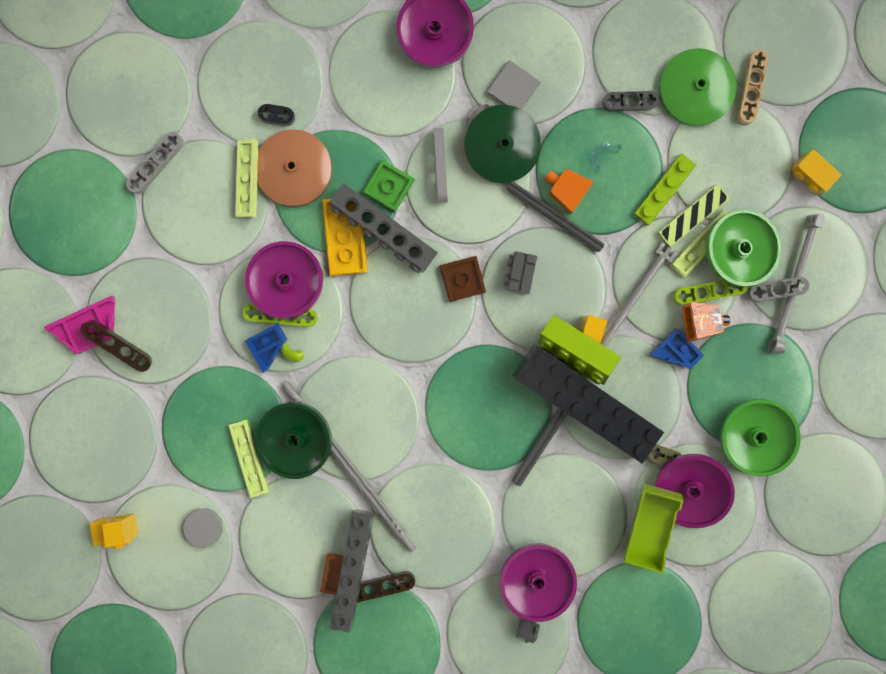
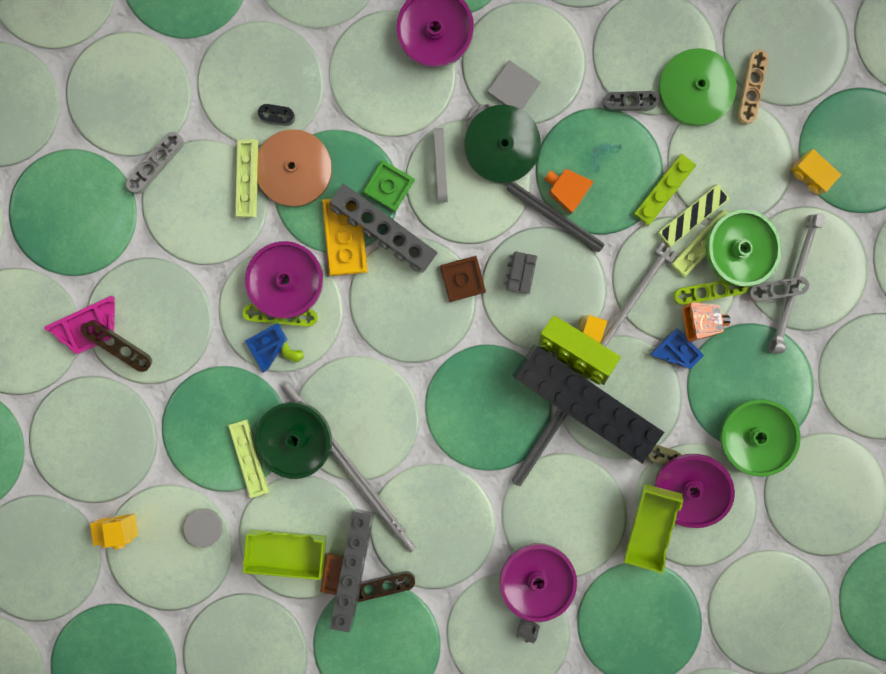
(284, 554): none -> lime piece

